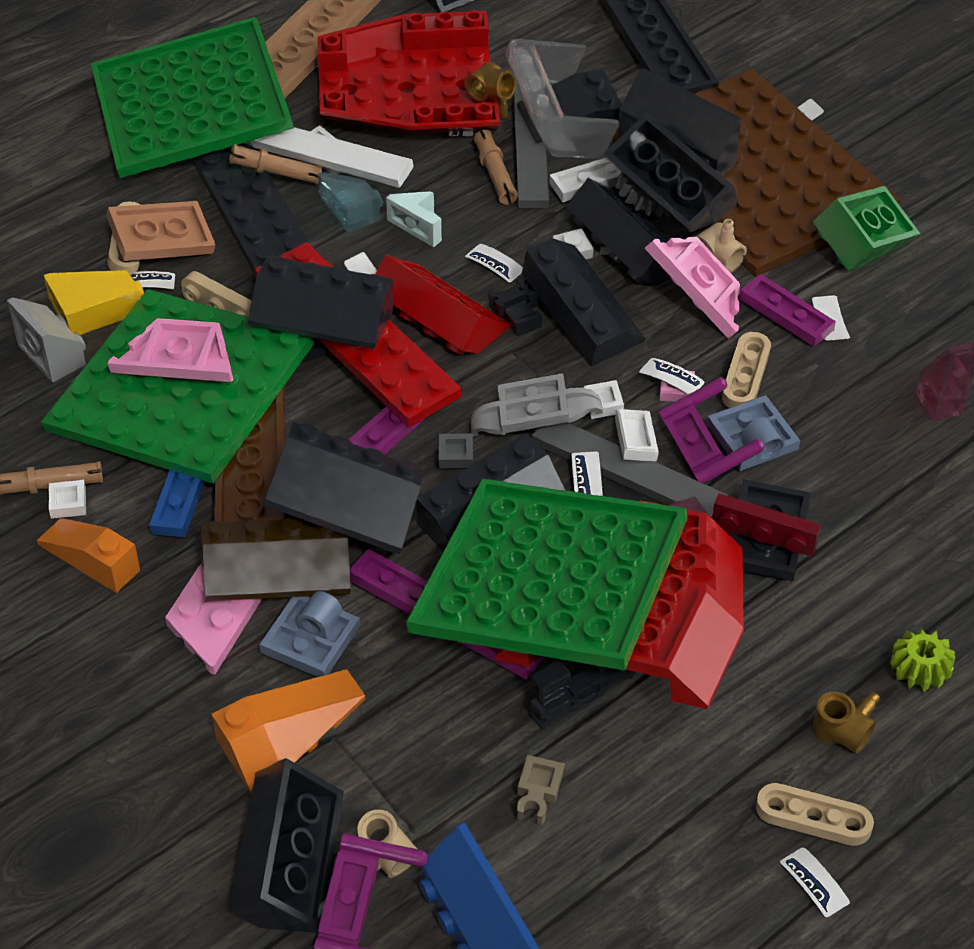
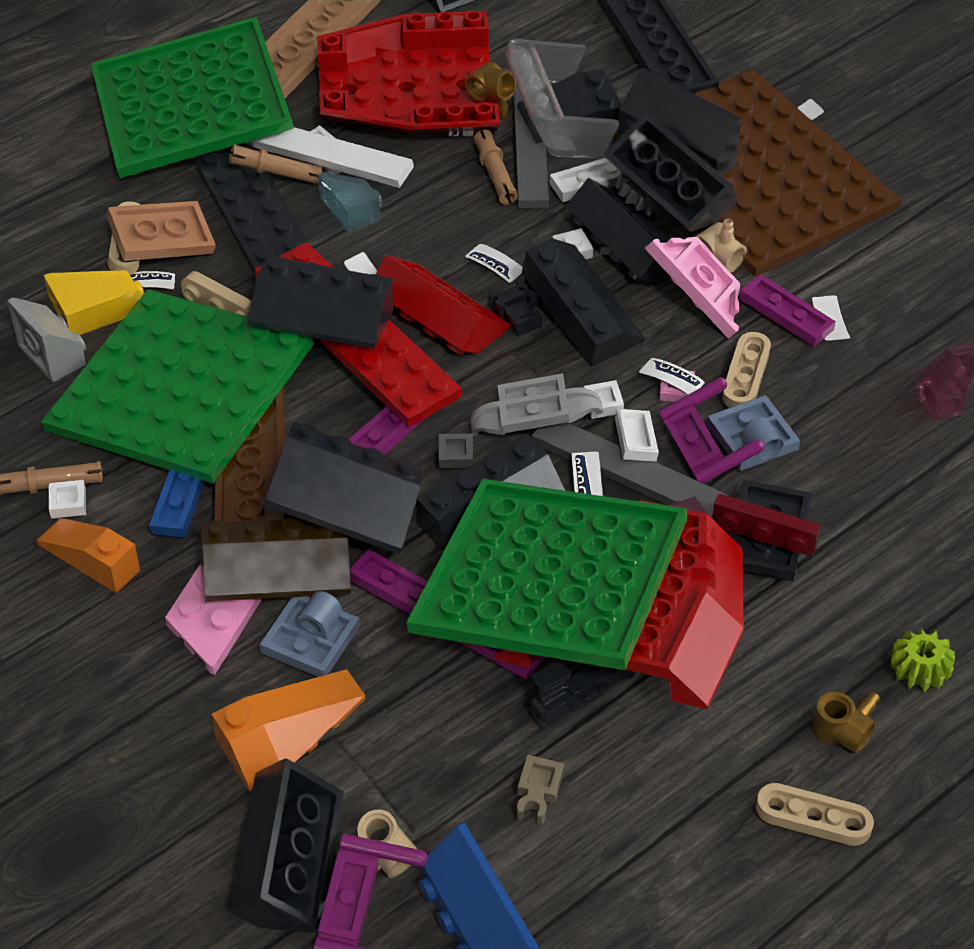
(177, 351): bright pink wing -> none
(415, 215): light aqua slope -> none
(816, 881): white sticker -> none
(865, 227): green slope -> none

